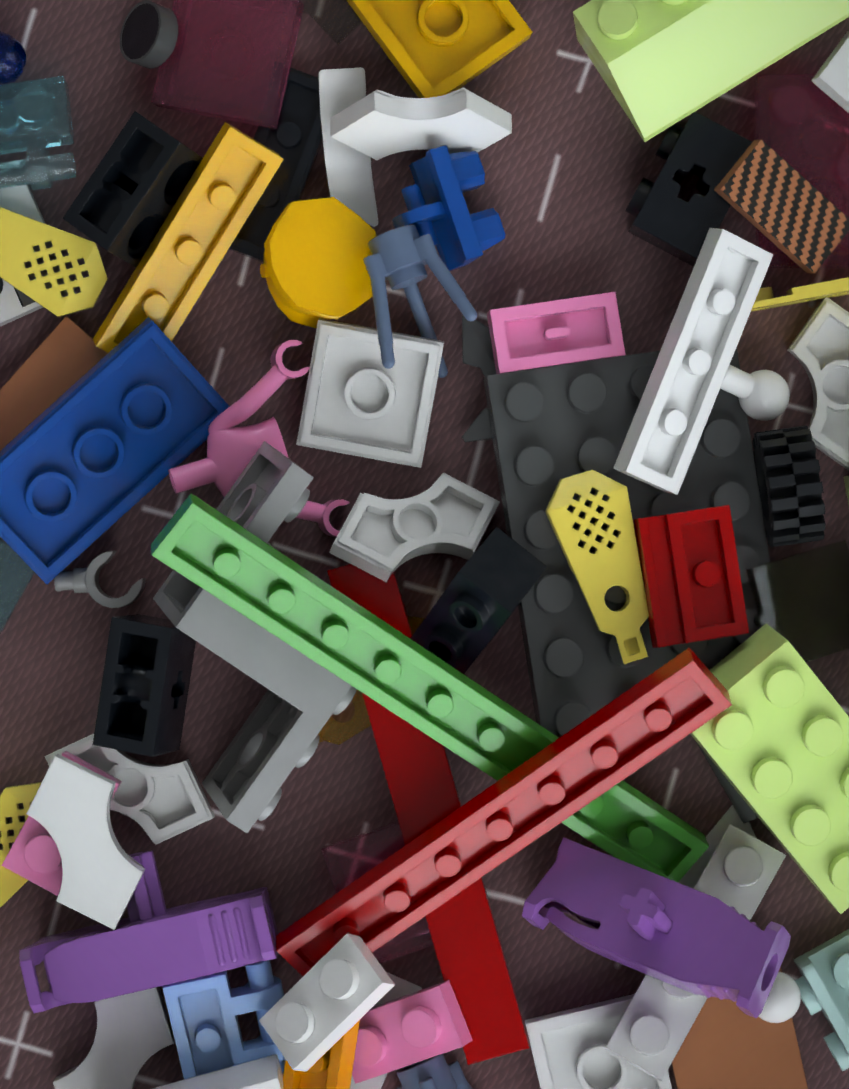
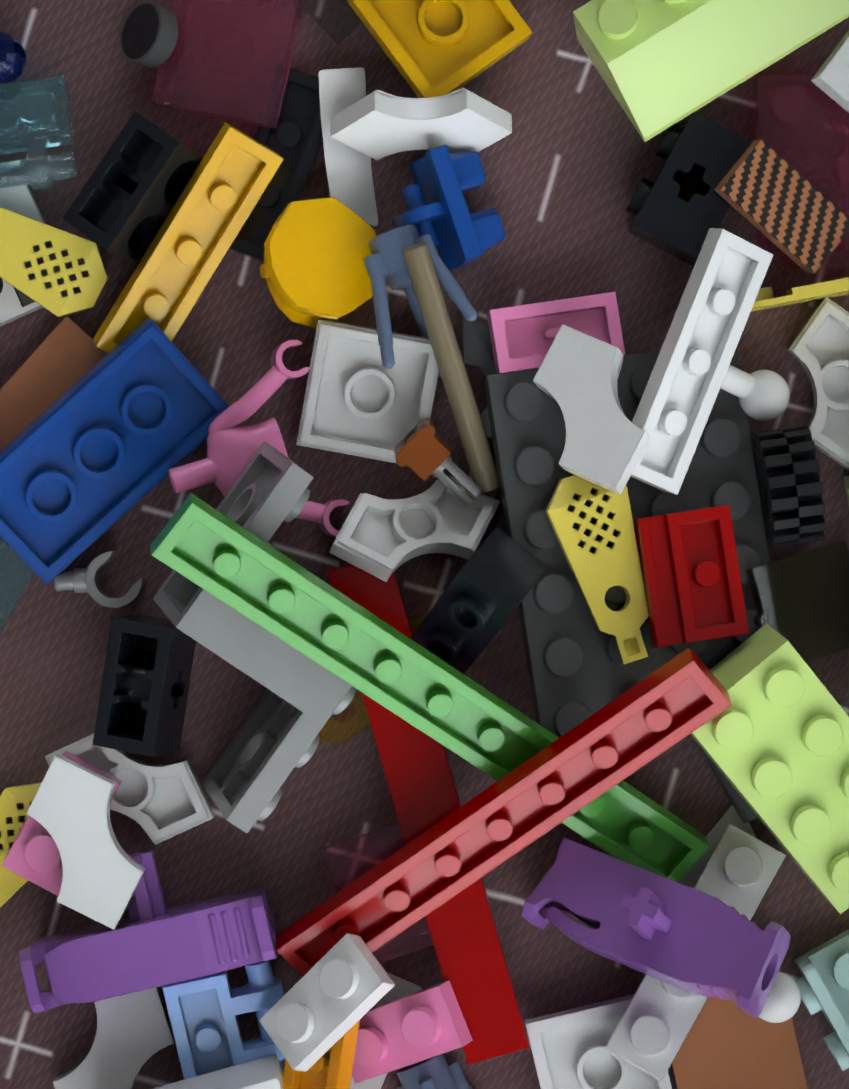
(429, 455): none -> dark orange piece
(451, 366): none -> dark tan bar
(599, 437): none -> white tile

